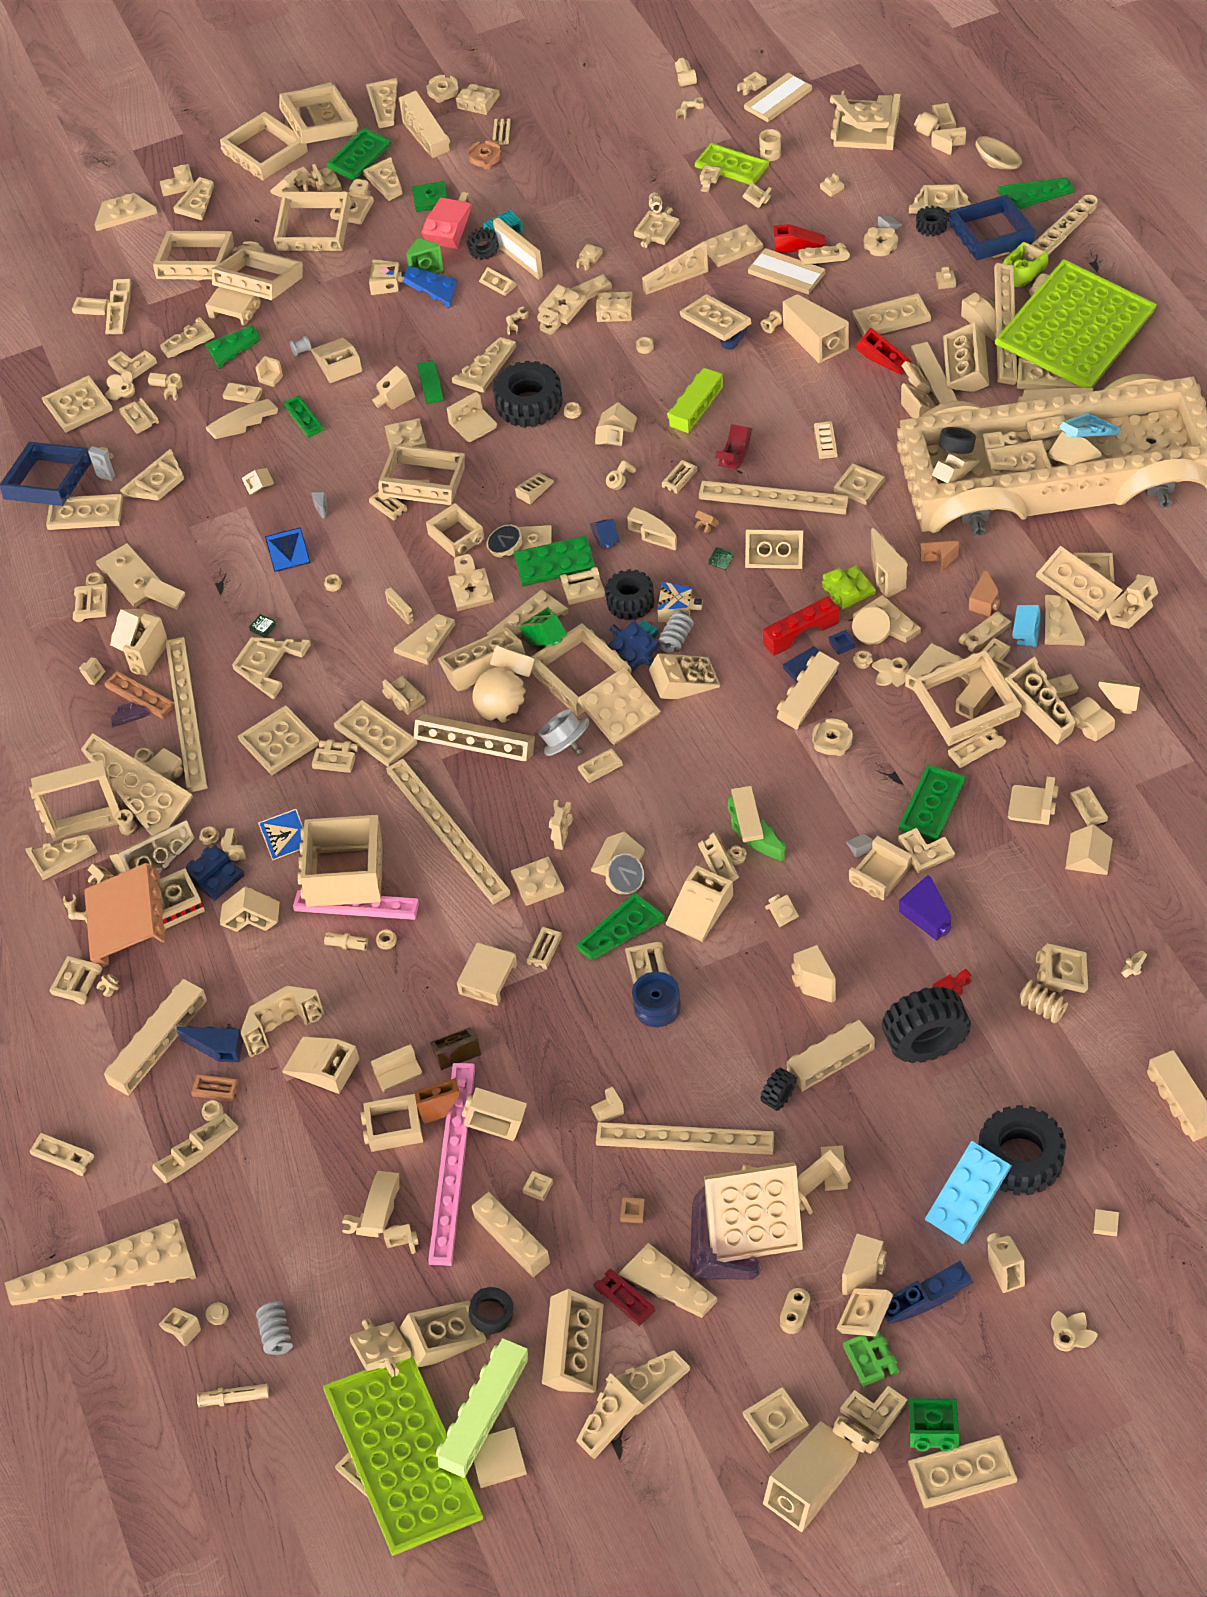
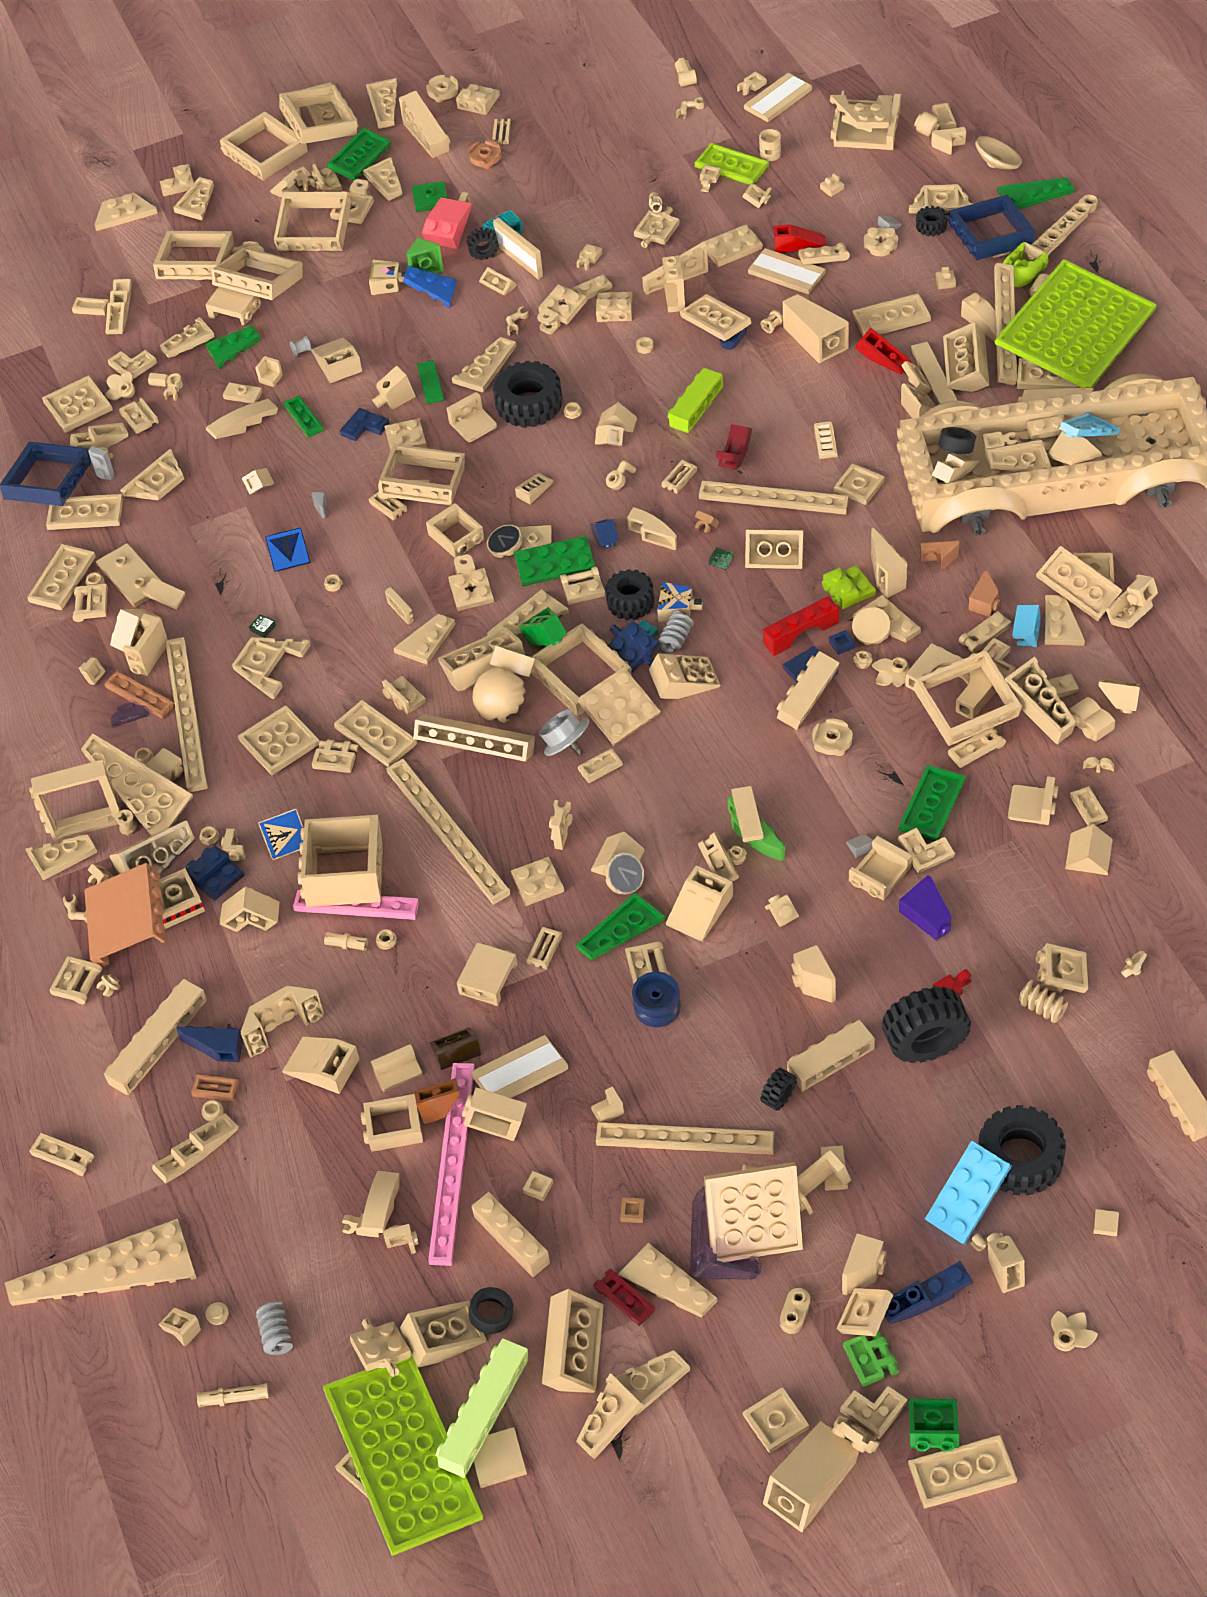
(61, 577): none -> tan plate
(99, 436): none -> tan slope
(362, 421): none -> dark blue plate
(520, 1068): none -> tile
(675, 286): none -> tan panel
(979, 1242): none -> tan hand
(1093, 762): none -> tan piece

